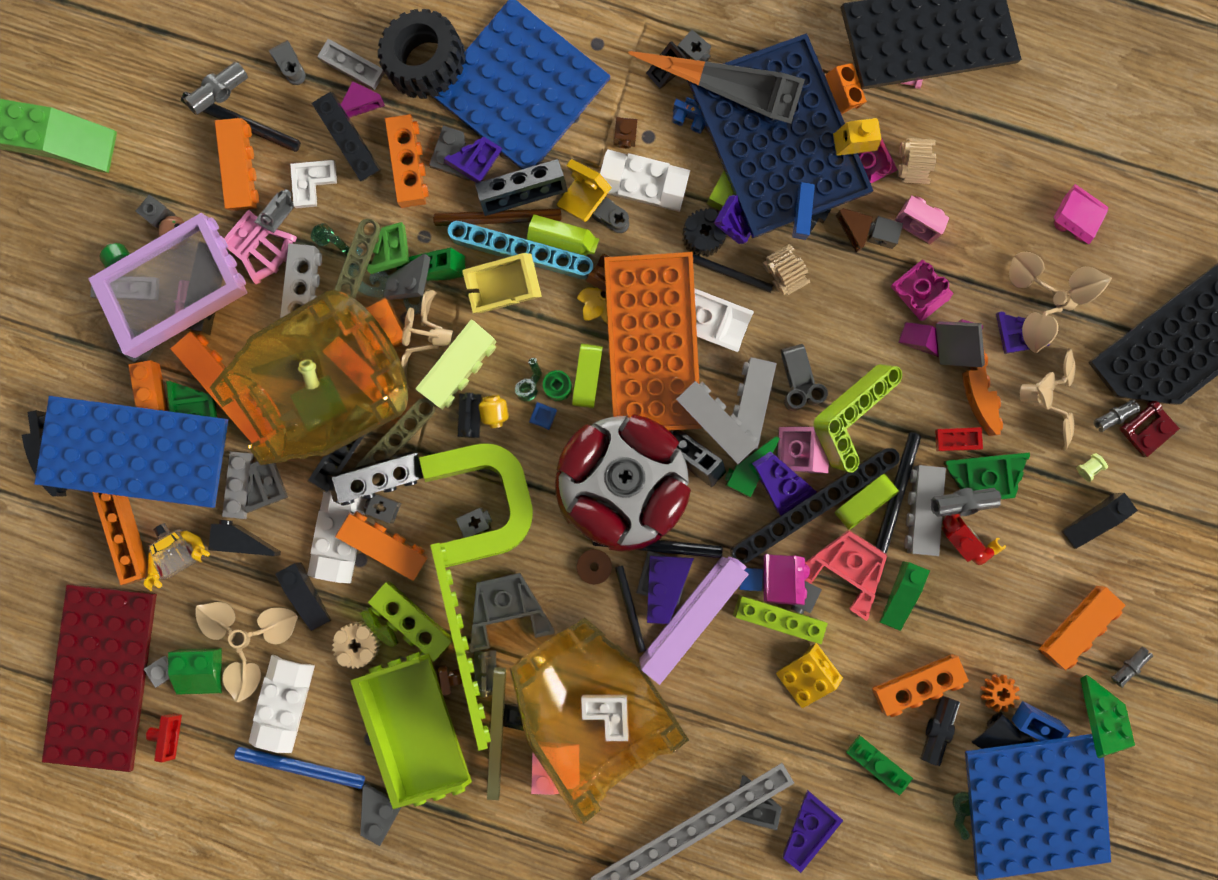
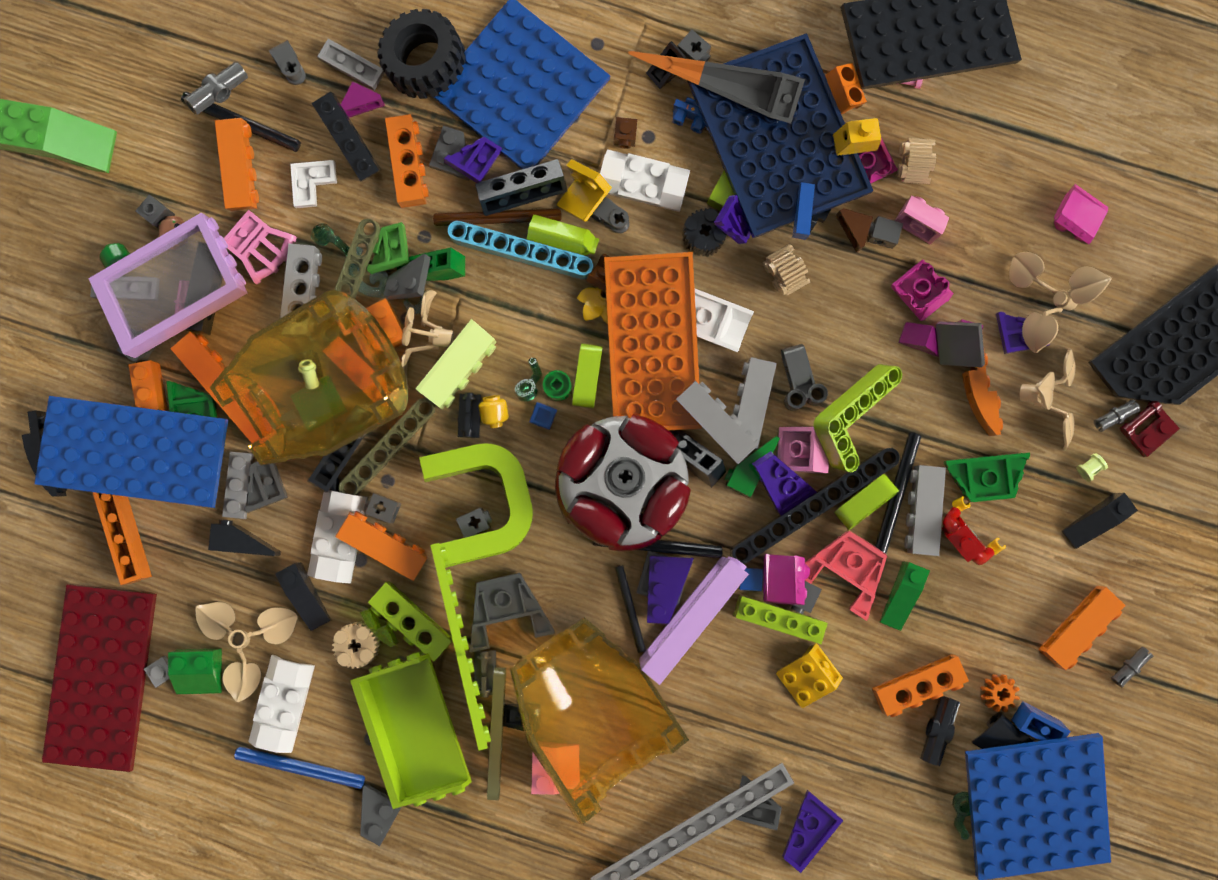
(166, 737): red tile -> none
(172, 554): torso -> none
(276, 211): dark grey hinge -> none
(341, 481): brick -> none
(448, 679): reddish brown plate -> none
(502, 283): light yellow piece -> none
(594, 556): reddish brown piece -> none
(612, 710): white plate -> none
(732, 273): black bar -> none
(879, 765): green plate -> none
(959, 439): red tile -> none
(965, 502): dark grey piece -> none
(1107, 719): green wing -> none

